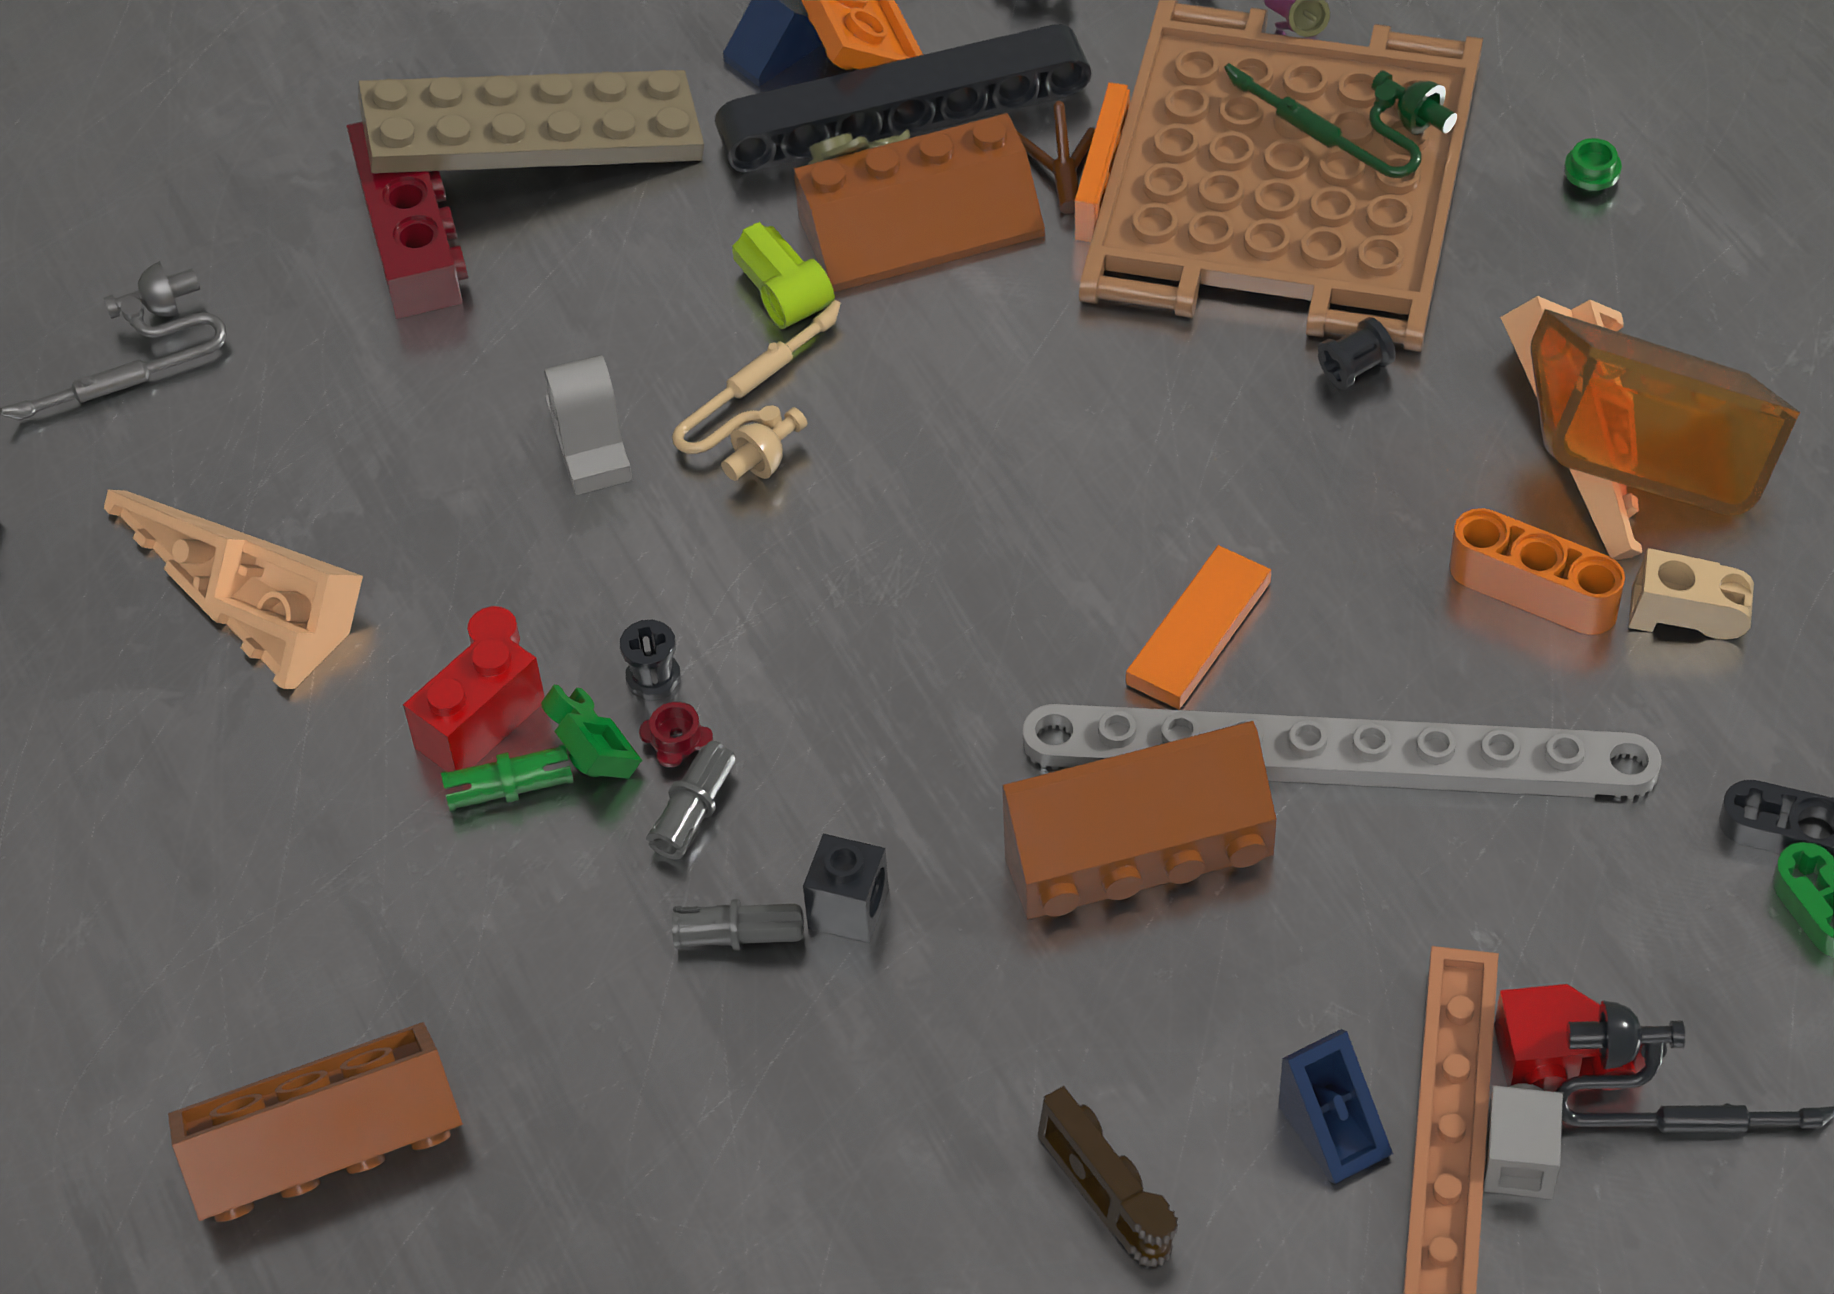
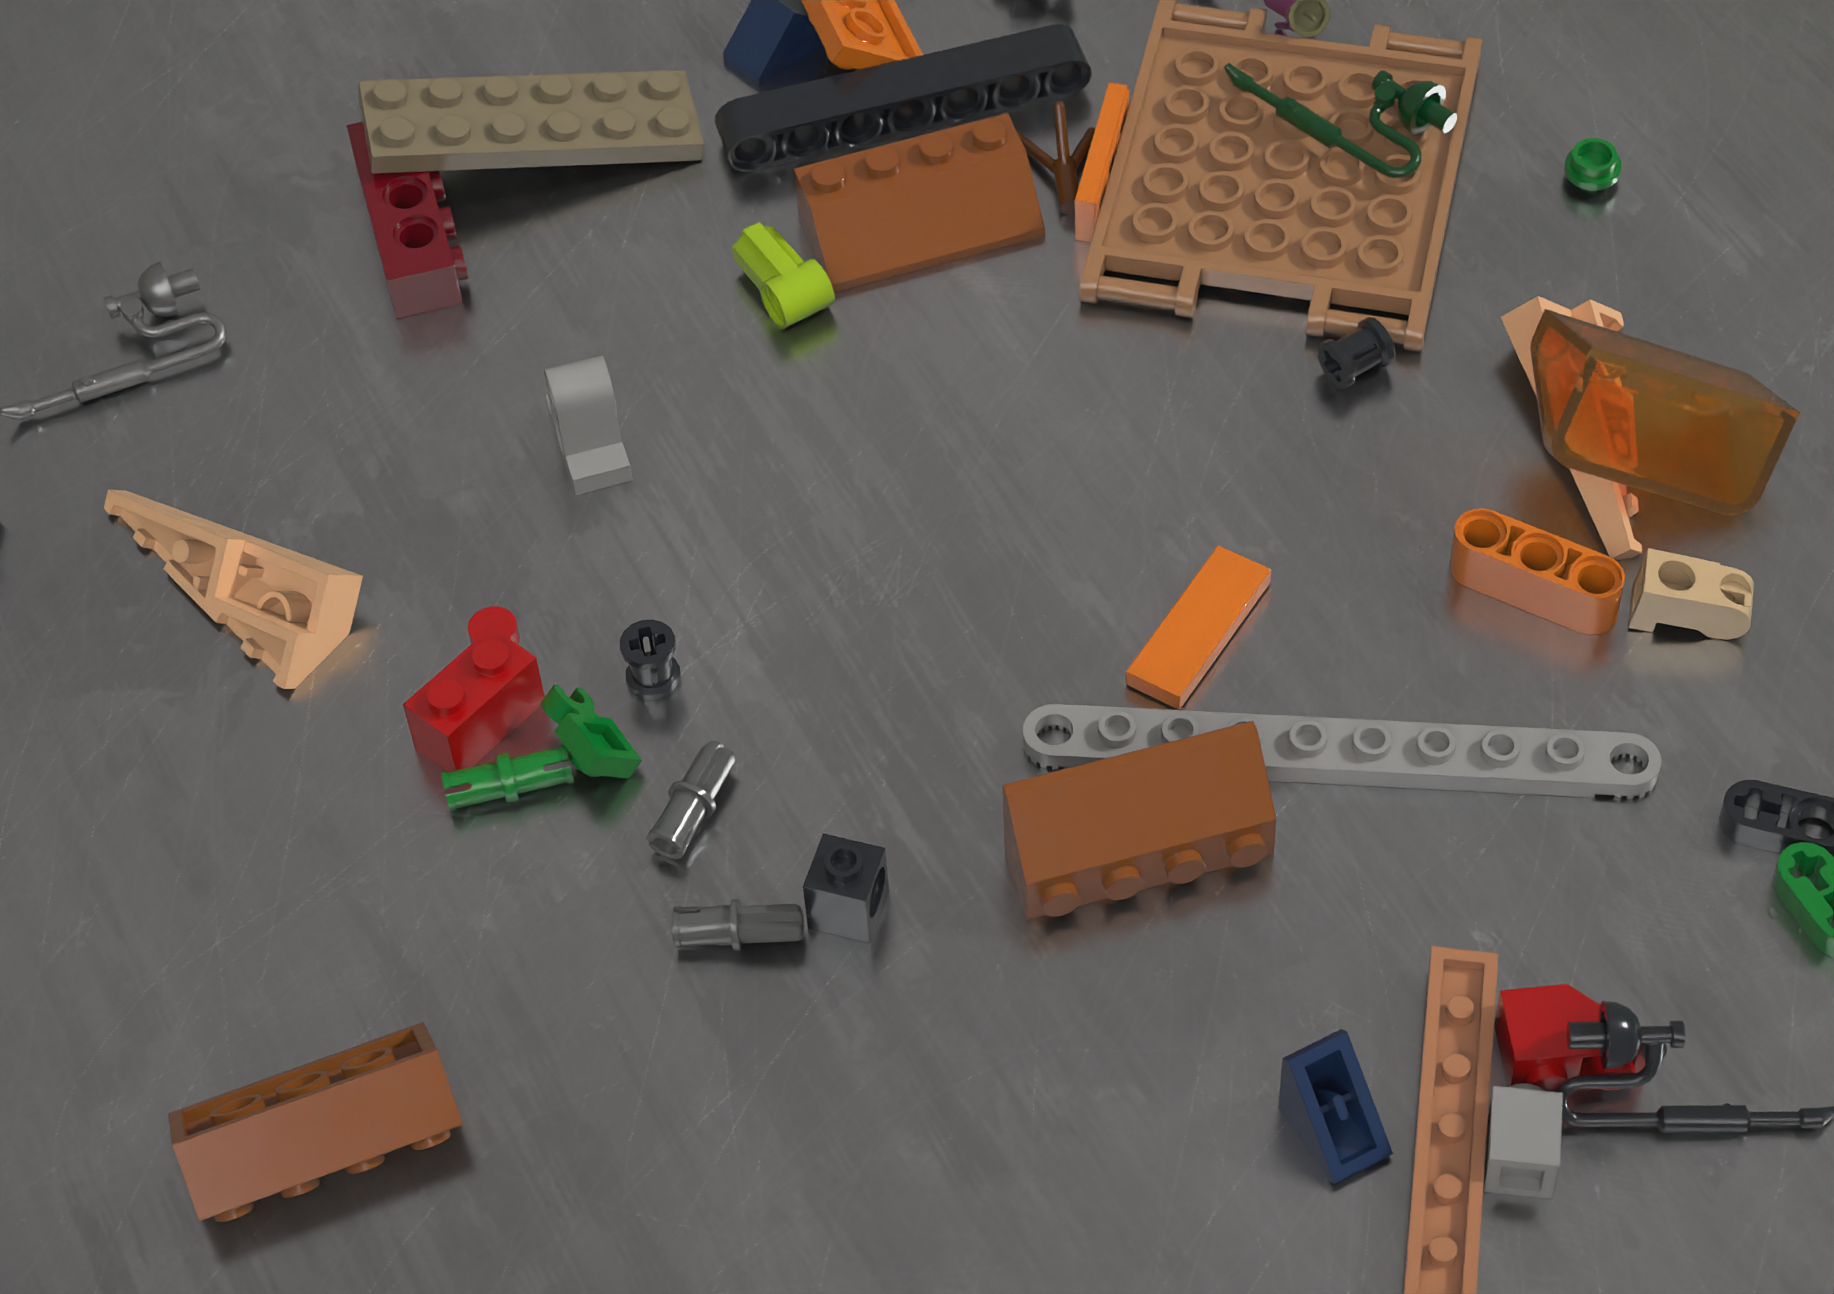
(670, 720): dark red plate -> none
(755, 445): tan piece -> none
(845, 145): olive plate -> none
(1107, 1180): dark brown hinge -> none

